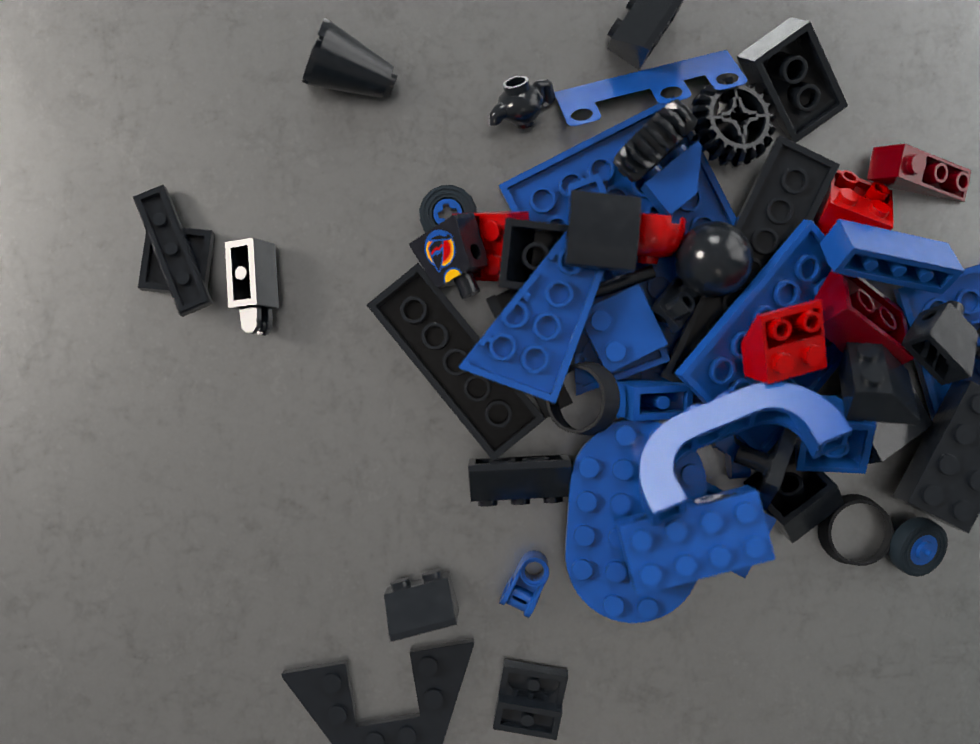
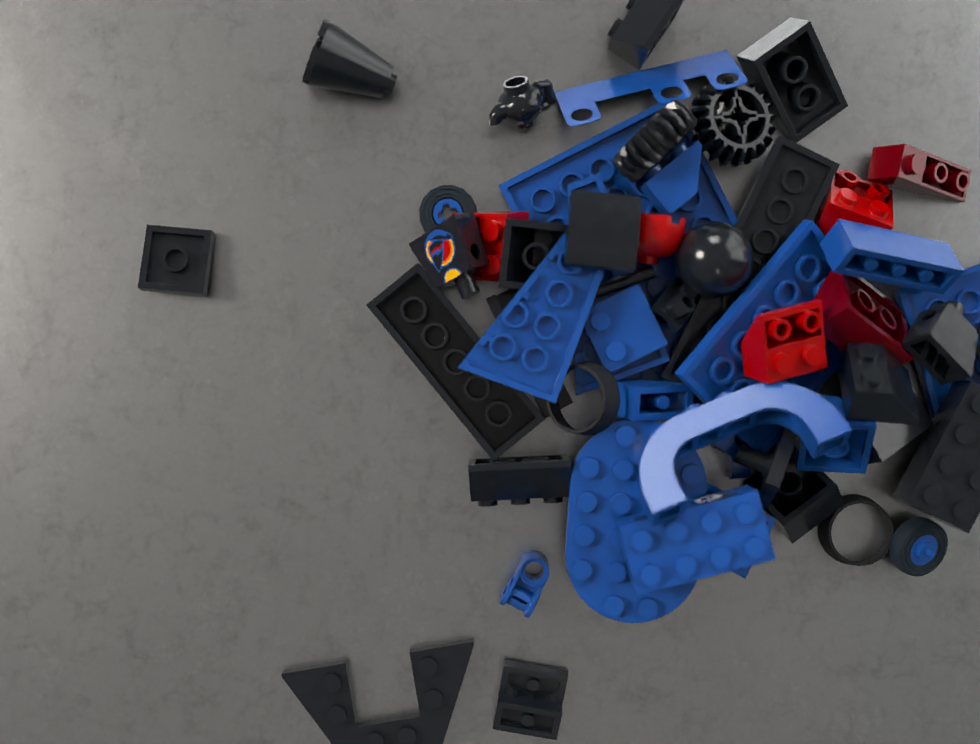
(172, 250): black tile -> none
(252, 283): black hinge -> none
(420, 605): black slope -> none

